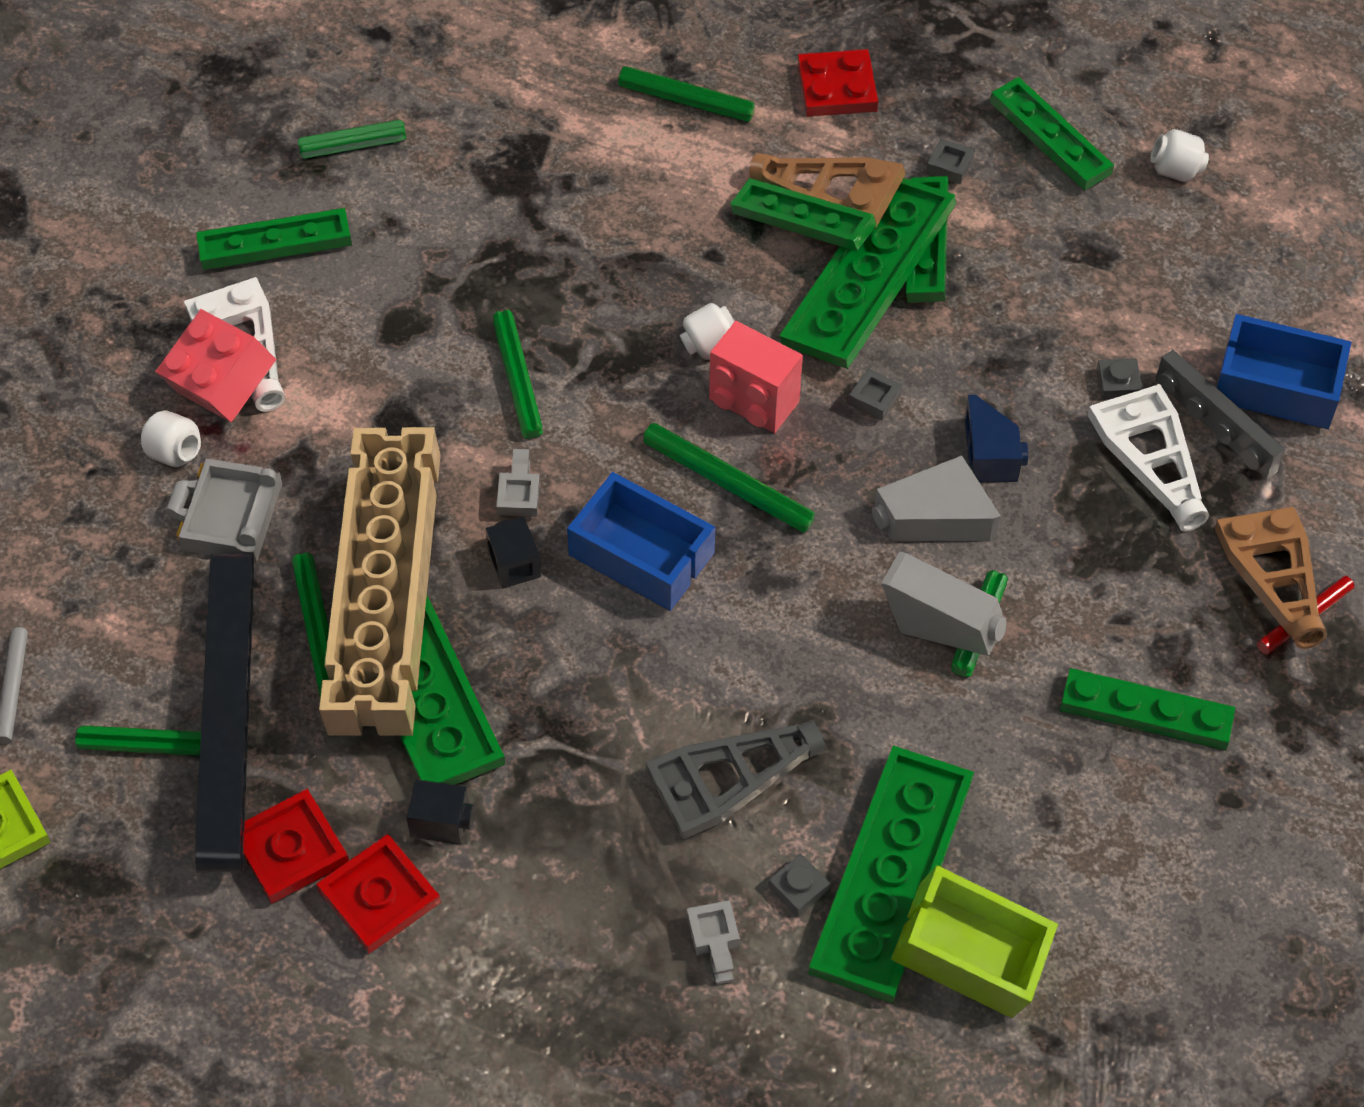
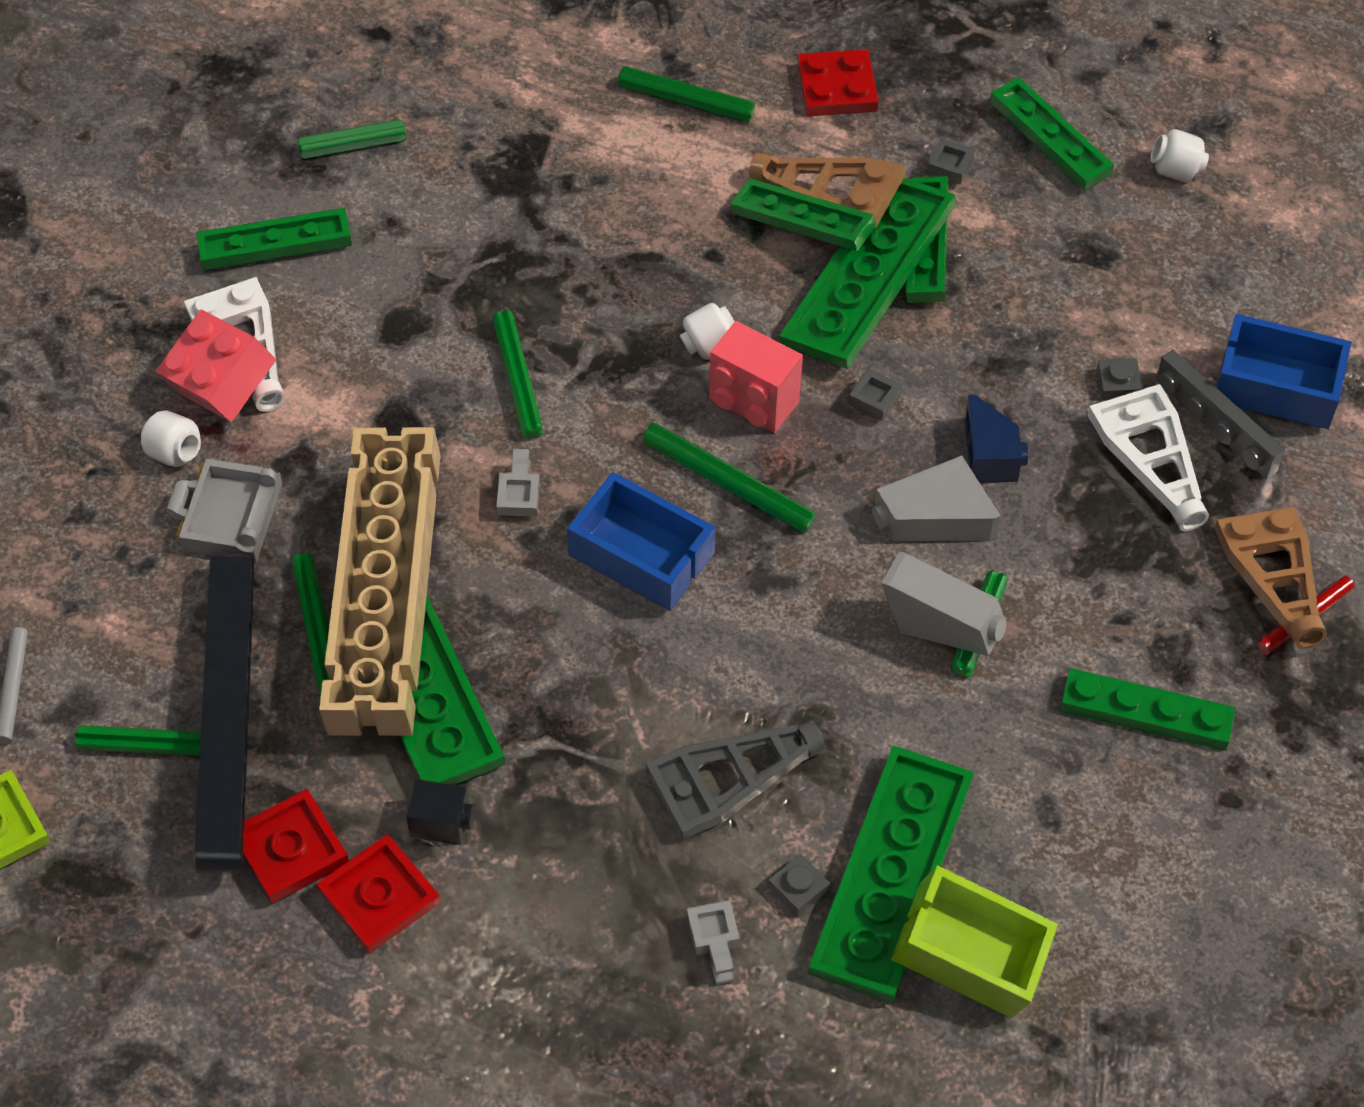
(513, 552): black brick -> none

